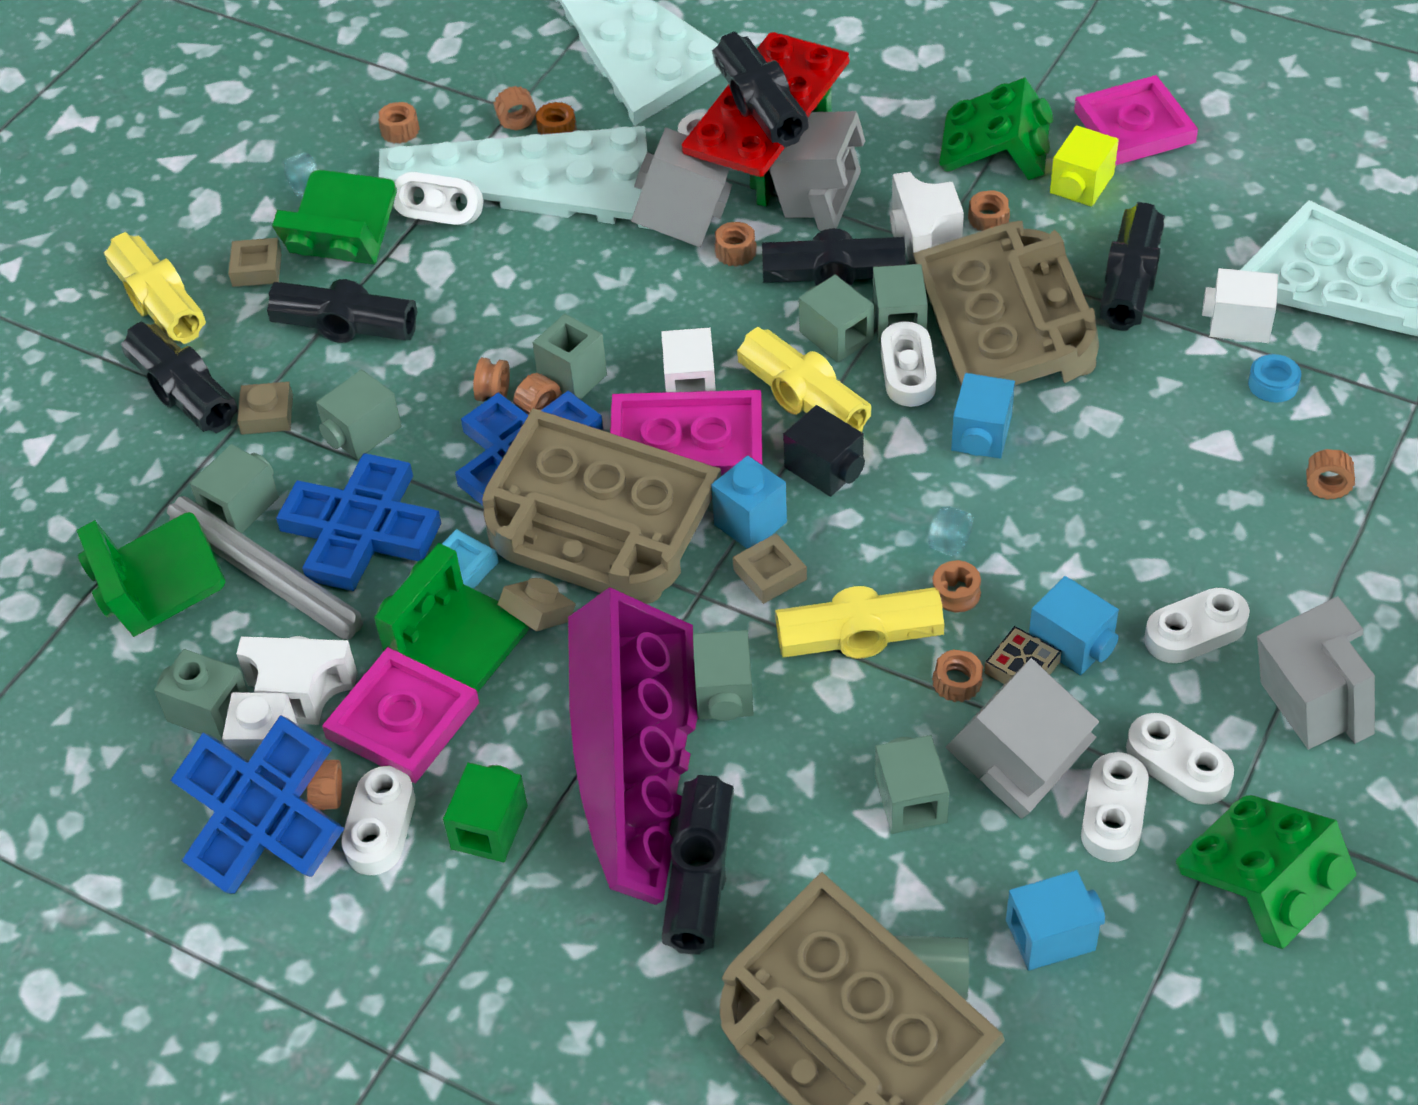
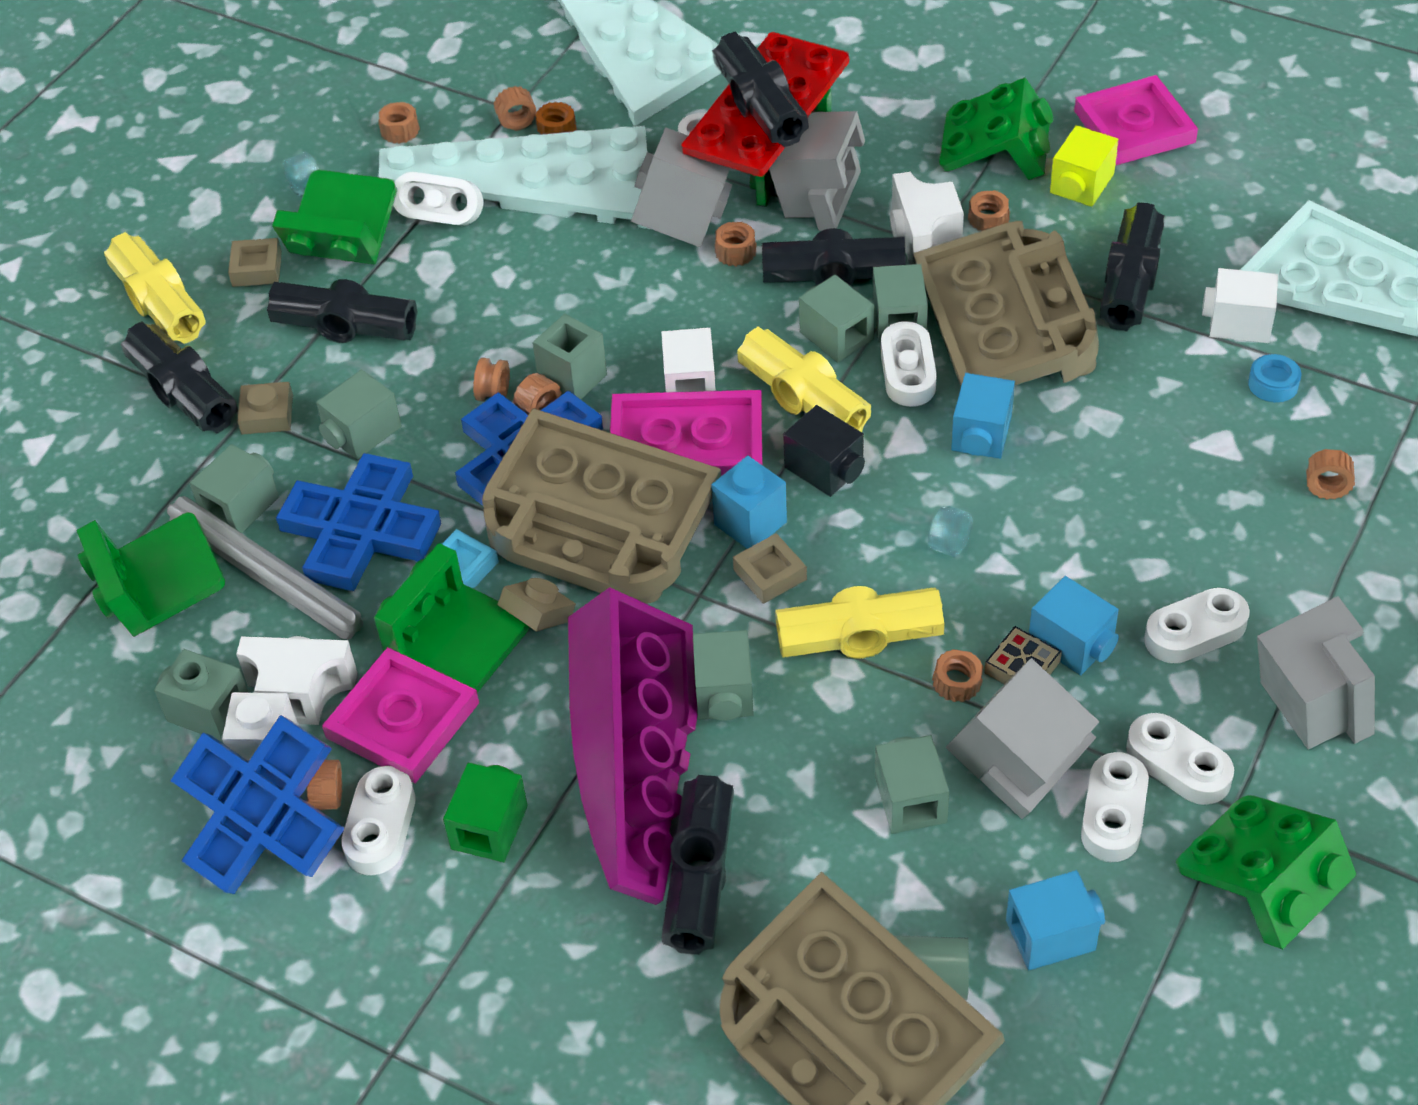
(964, 597): nougat bush -> none

